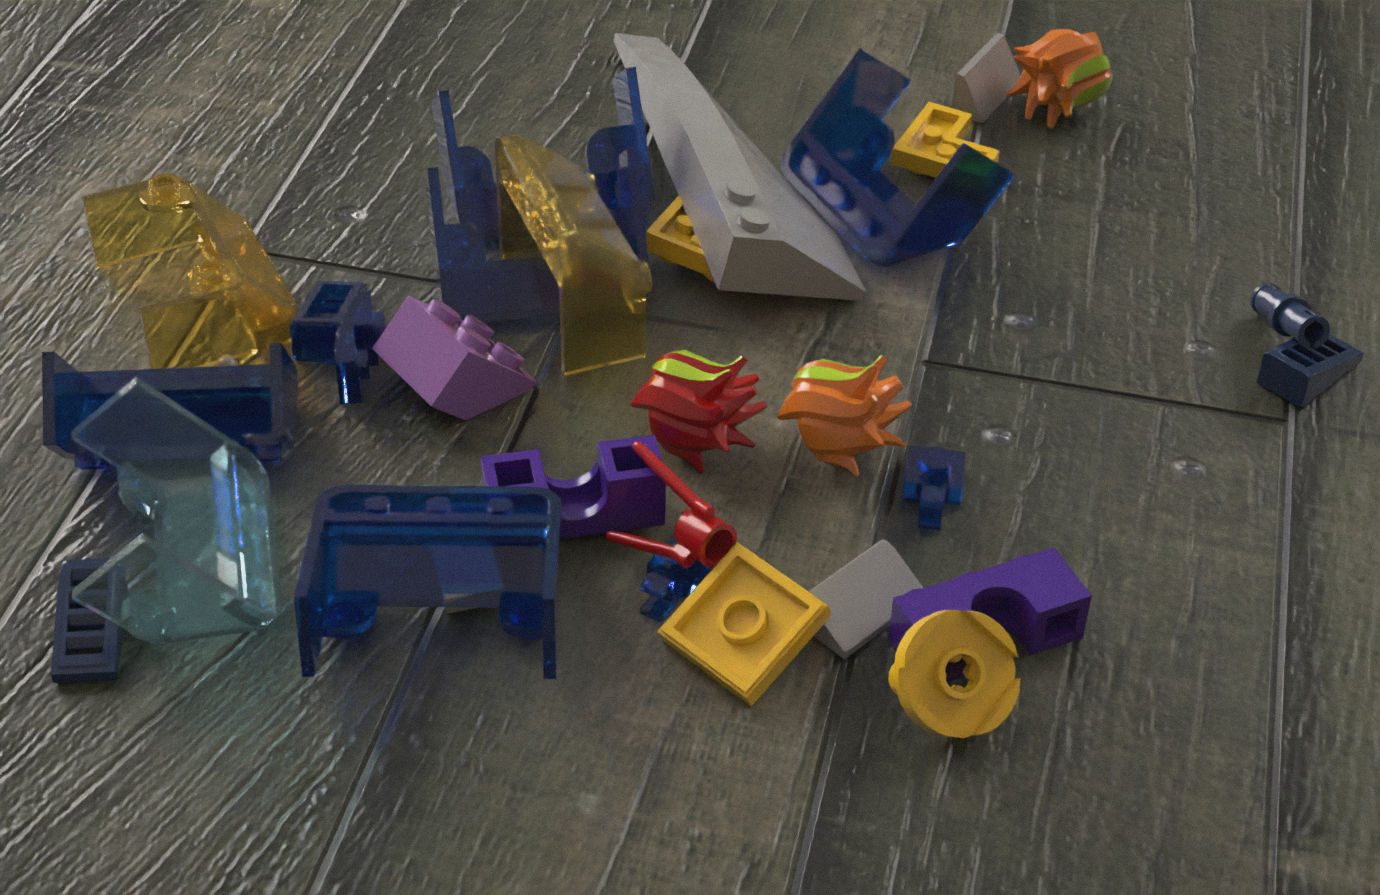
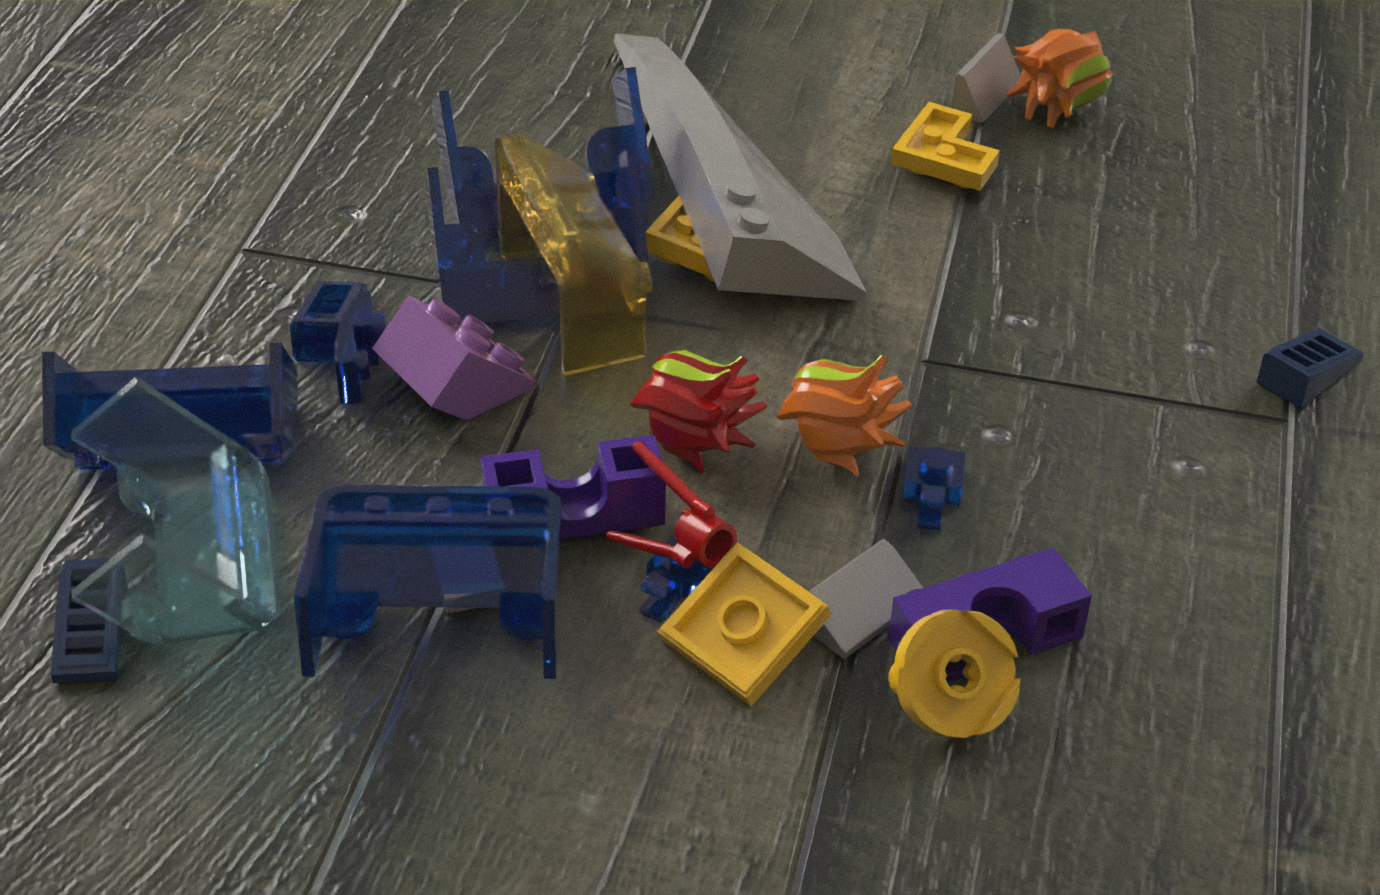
(233, 296): clear yellow windscreen -> none
(839, 163): clear blue windscreen -> none
(1290, 315): dark blue pin -> none

